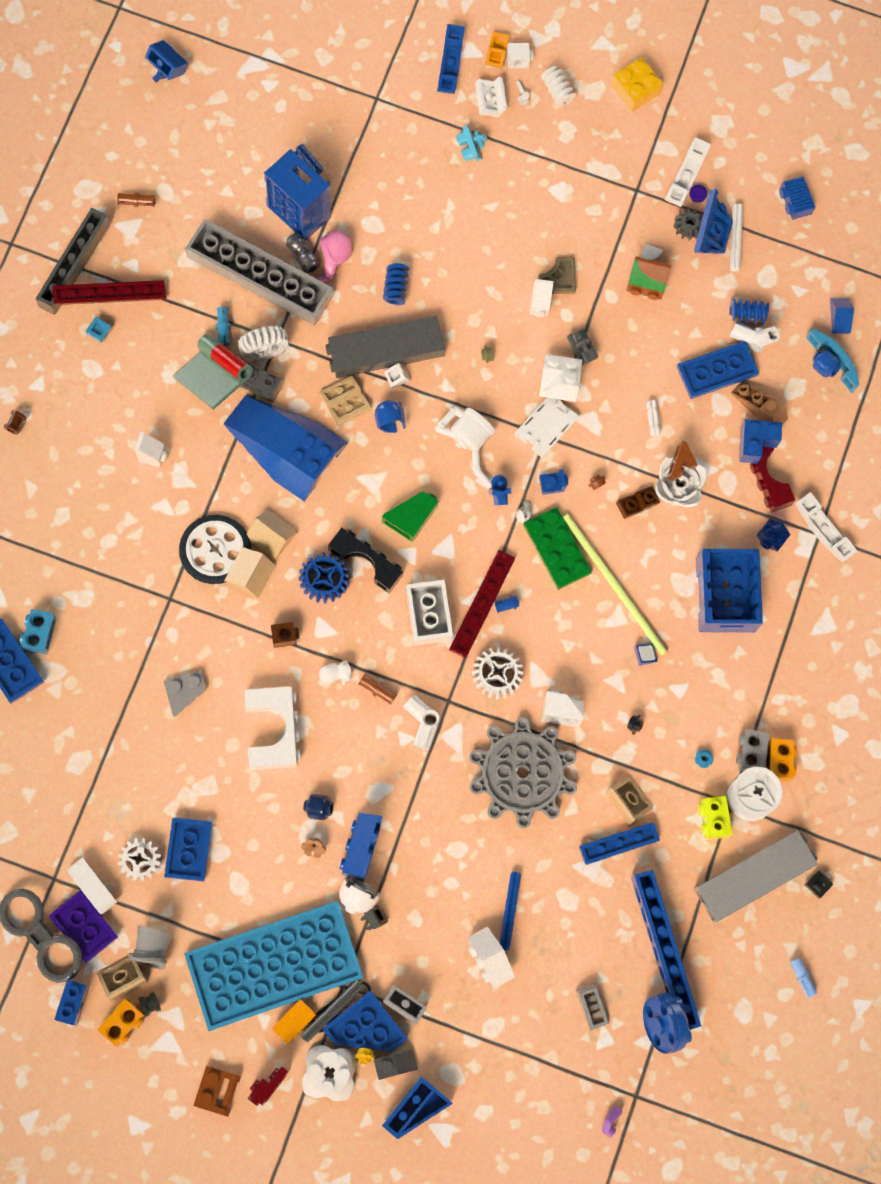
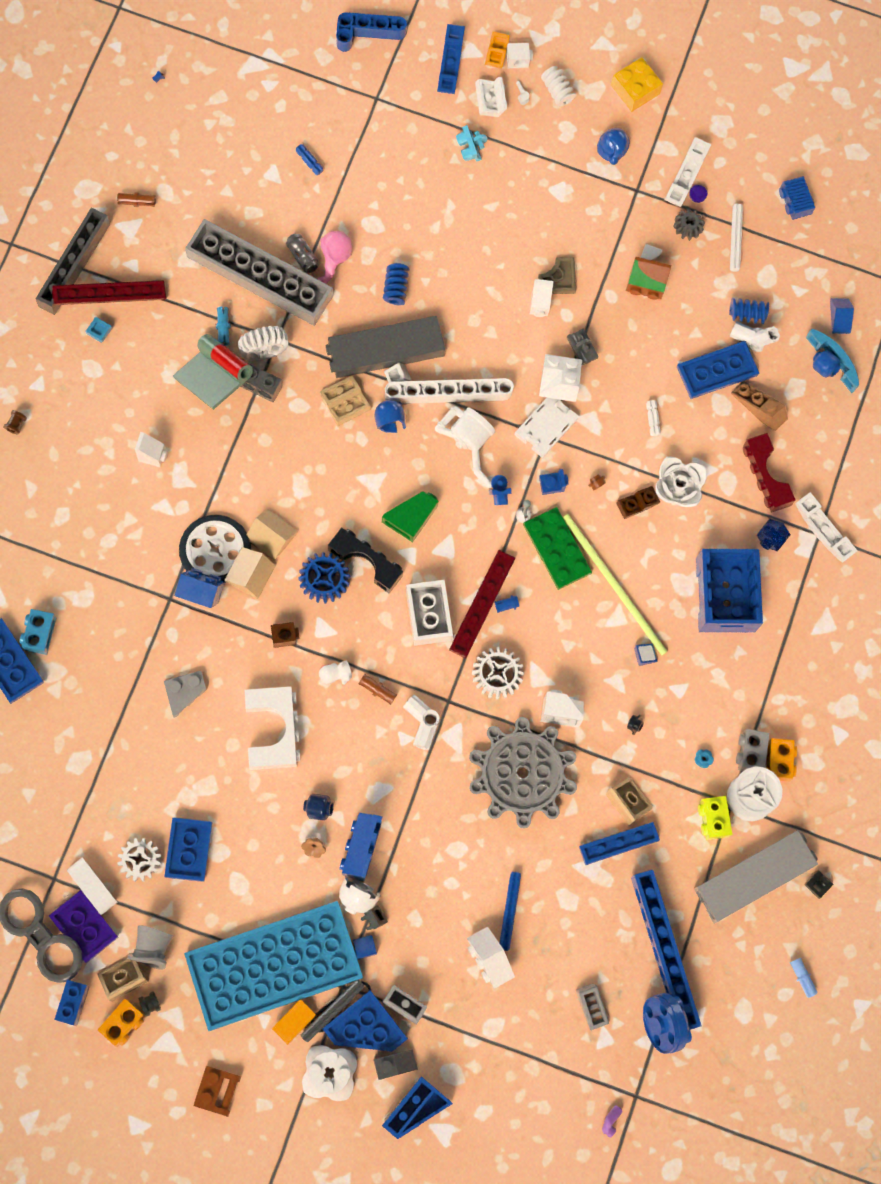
(166, 60): blue brick -> none
(199, 588): none -> blue brick
(263, 1090): dark red plate -> none
(284, 444): blue wedge -> none
(294, 201): blue container -> none
(364, 947): none -> blue slope
(364, 1056): yellow plate -> none
(371, 30): none -> blue beam
(457, 386): none -> white beam
(487, 354): olive plate -> none
(613, 145): none -> blue piece
(682, 457): dark orange slope -> none
(714, 227): blue wing -> none
(754, 436): blue brick -> none

